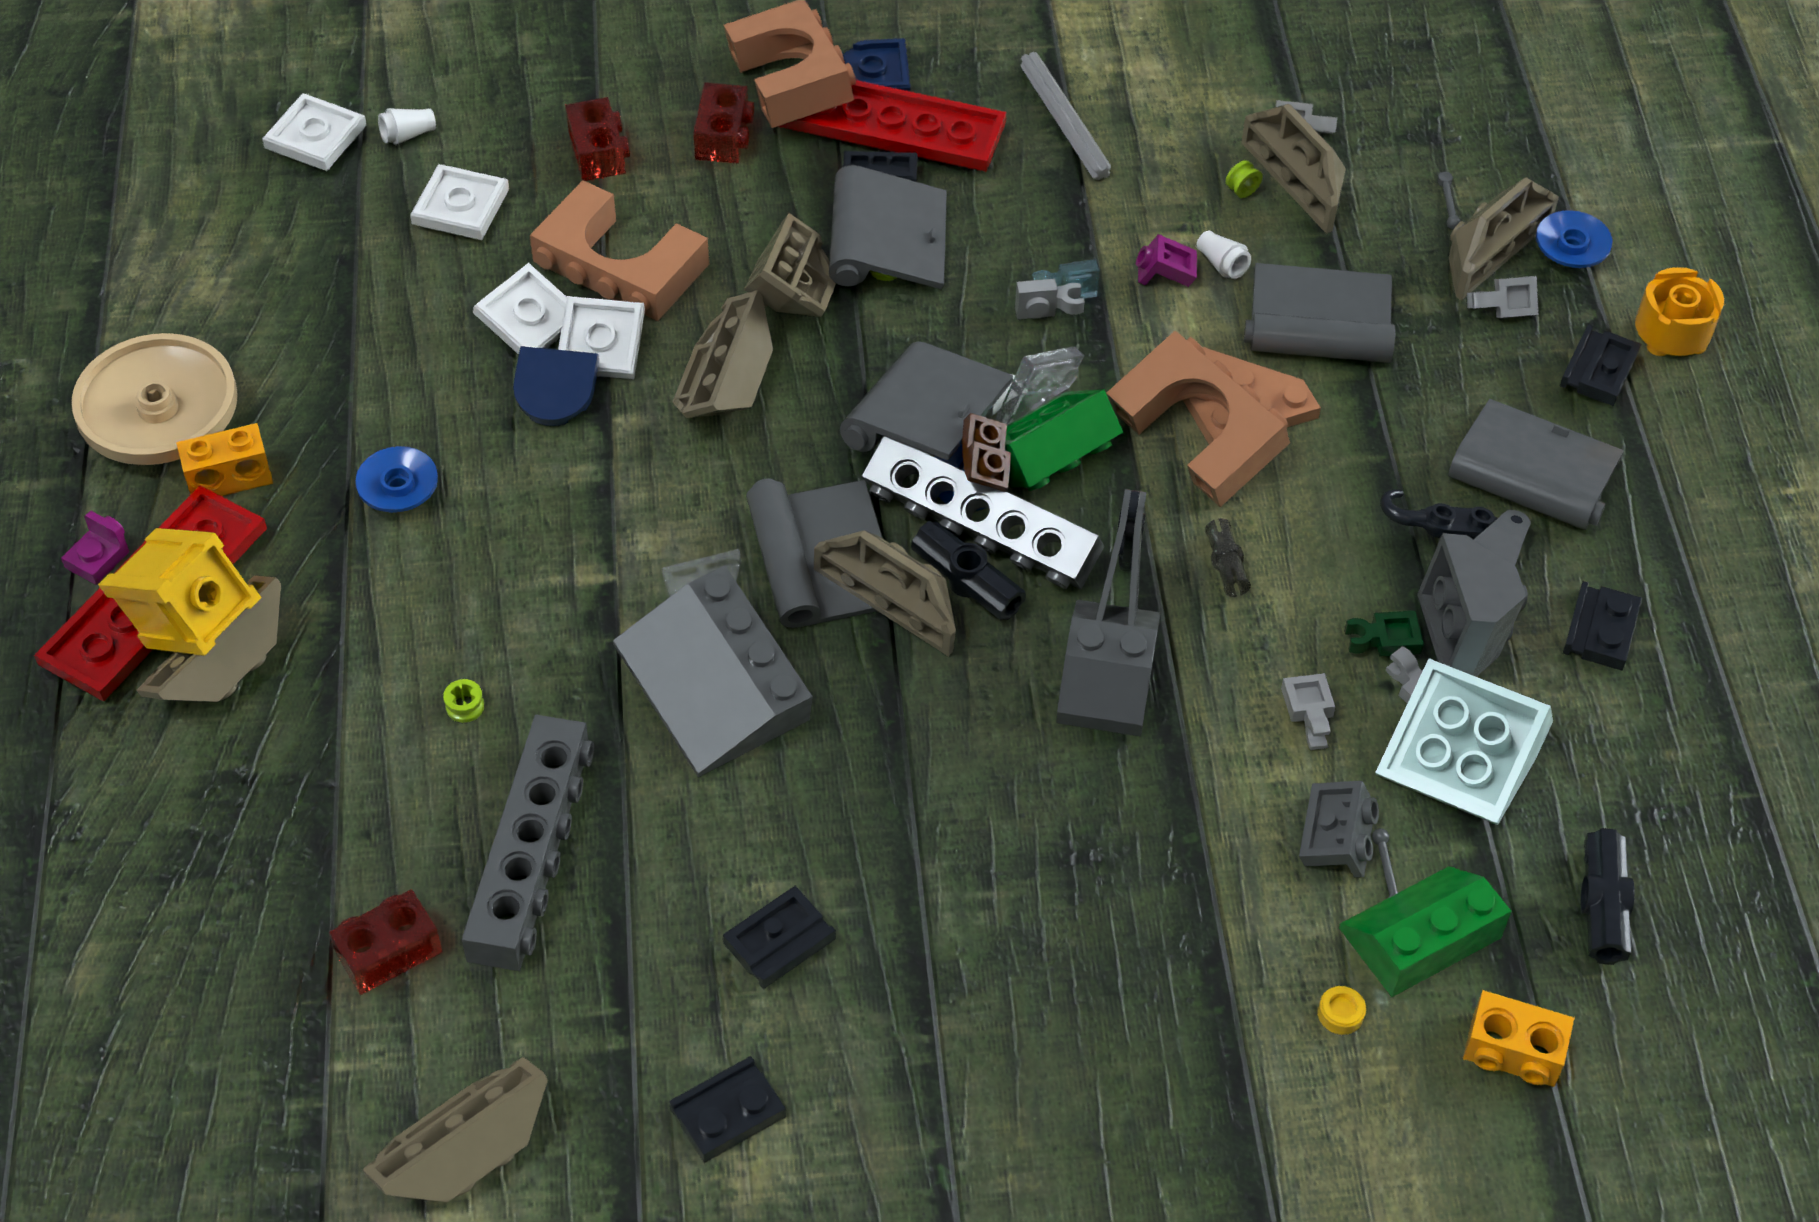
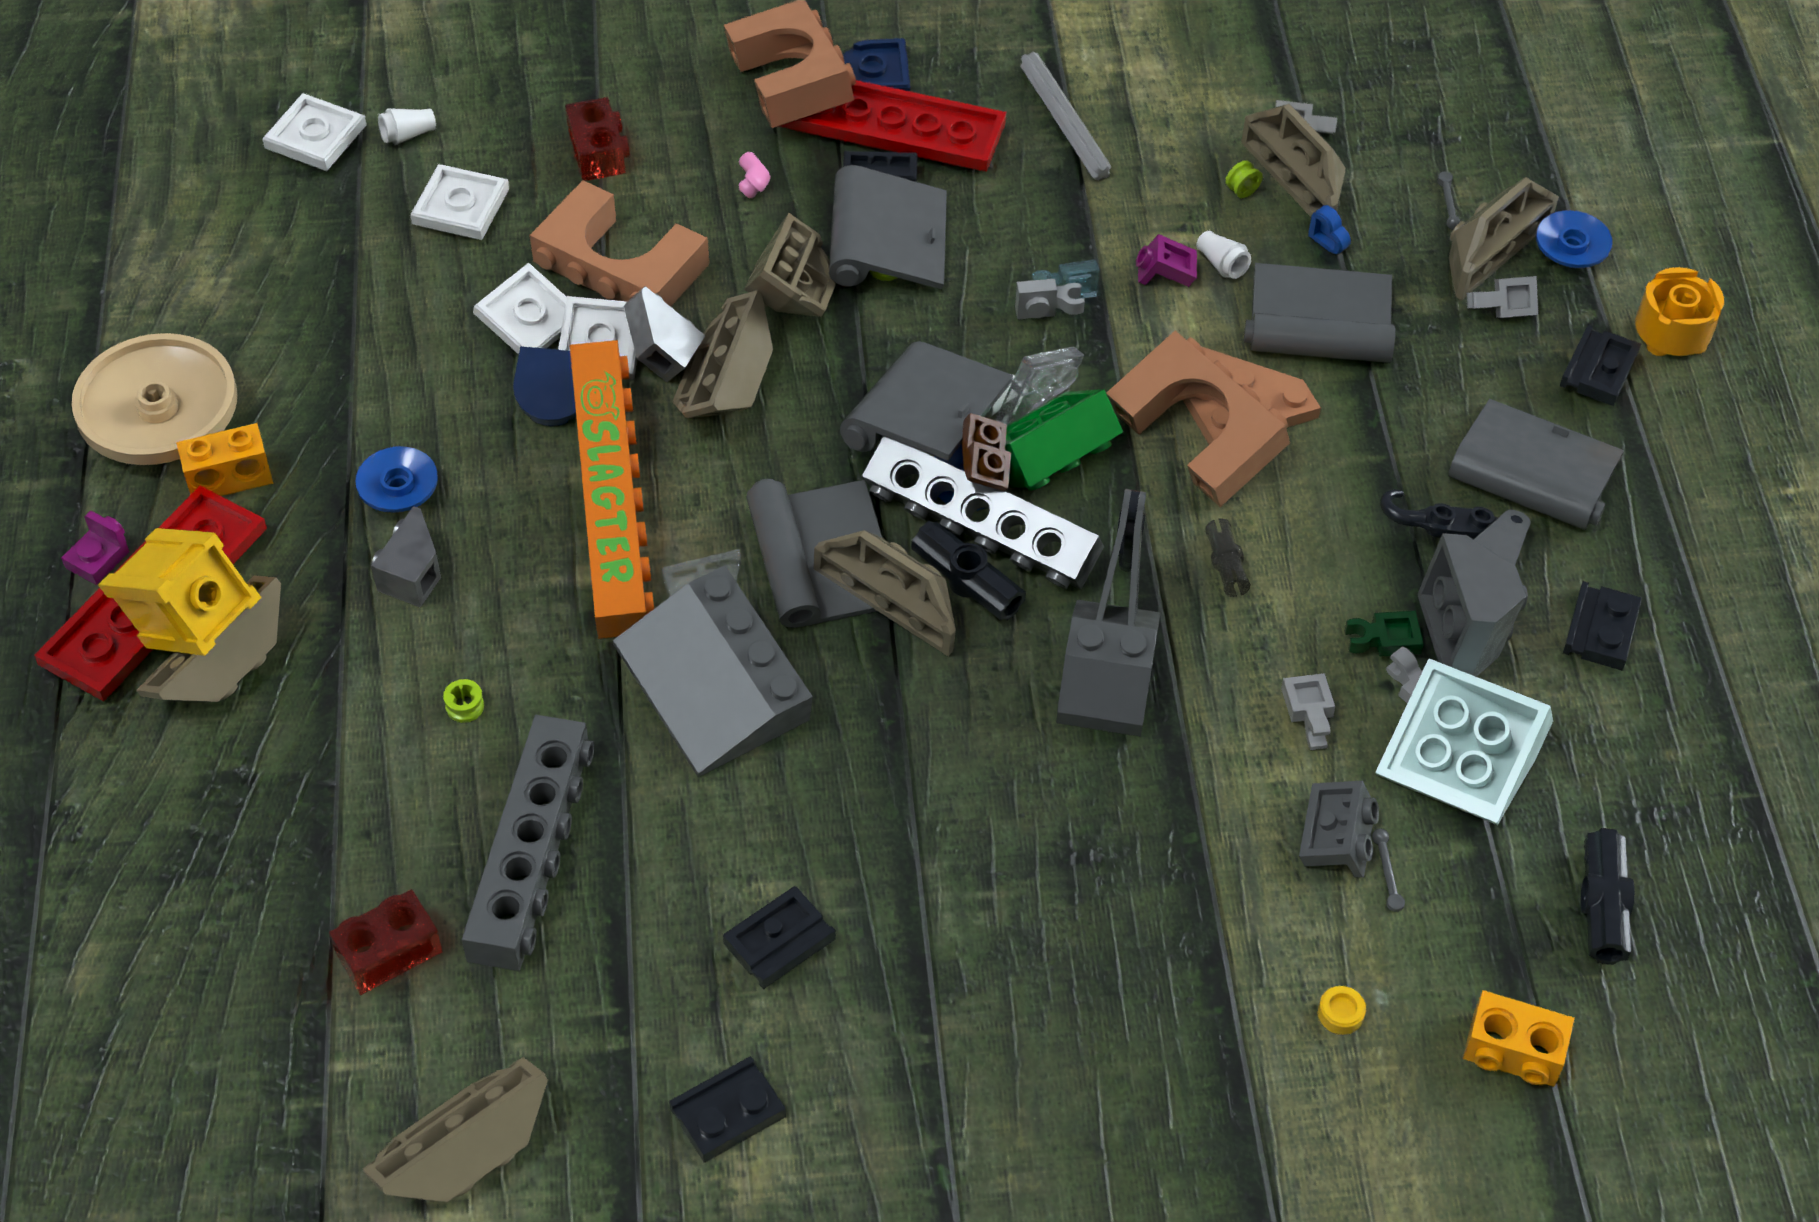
(408, 562): none -> flat silver slope
(608, 487): none -> orange brick
(660, 334): none -> flat silver slope
(722, 123): clear red brick -> none
(756, 175): none -> bright pink arm
(1328, 230): none -> blue tile
(1427, 927): green slope -> none

